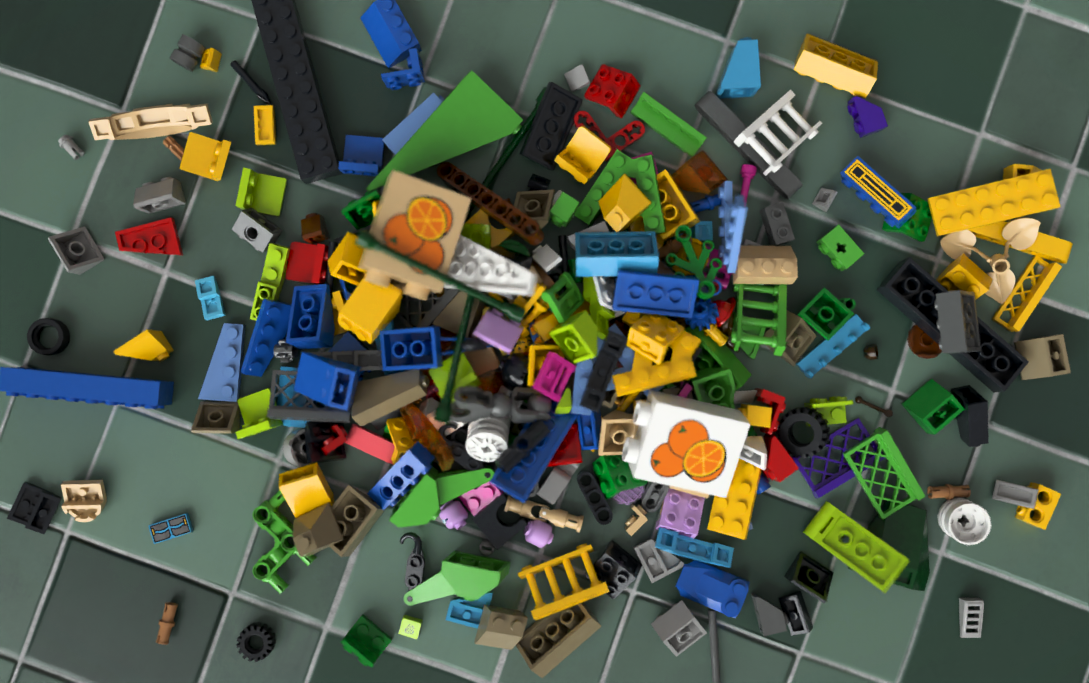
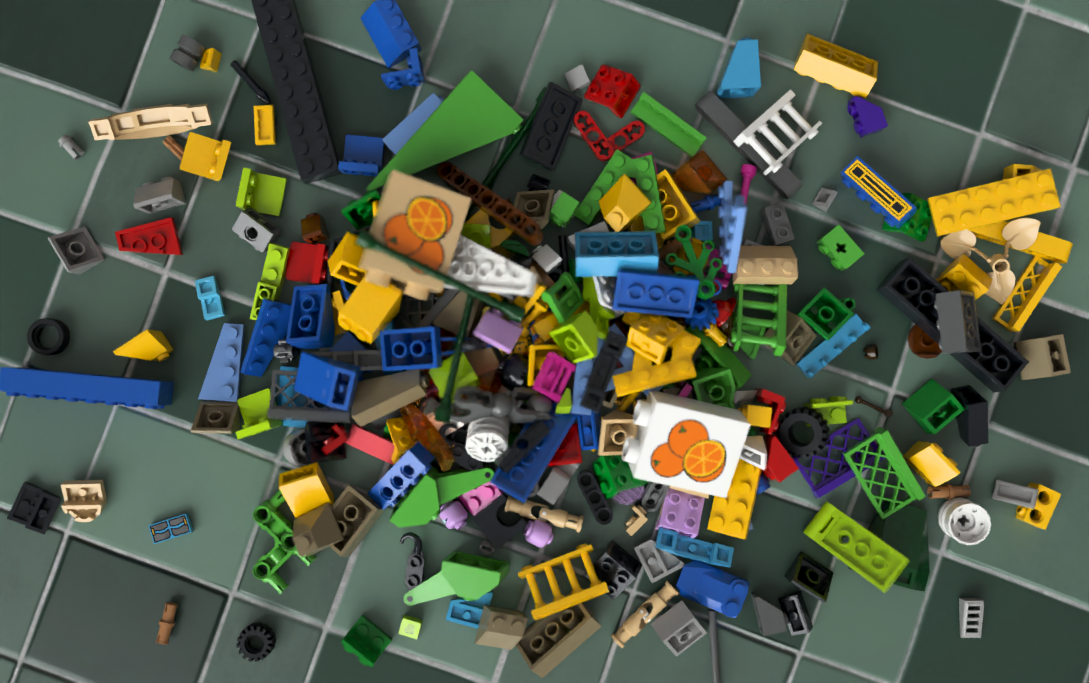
(583, 155): yellow bracket -> none
(641, 617): none -> tan piece
(931, 463): none -> yellow slope

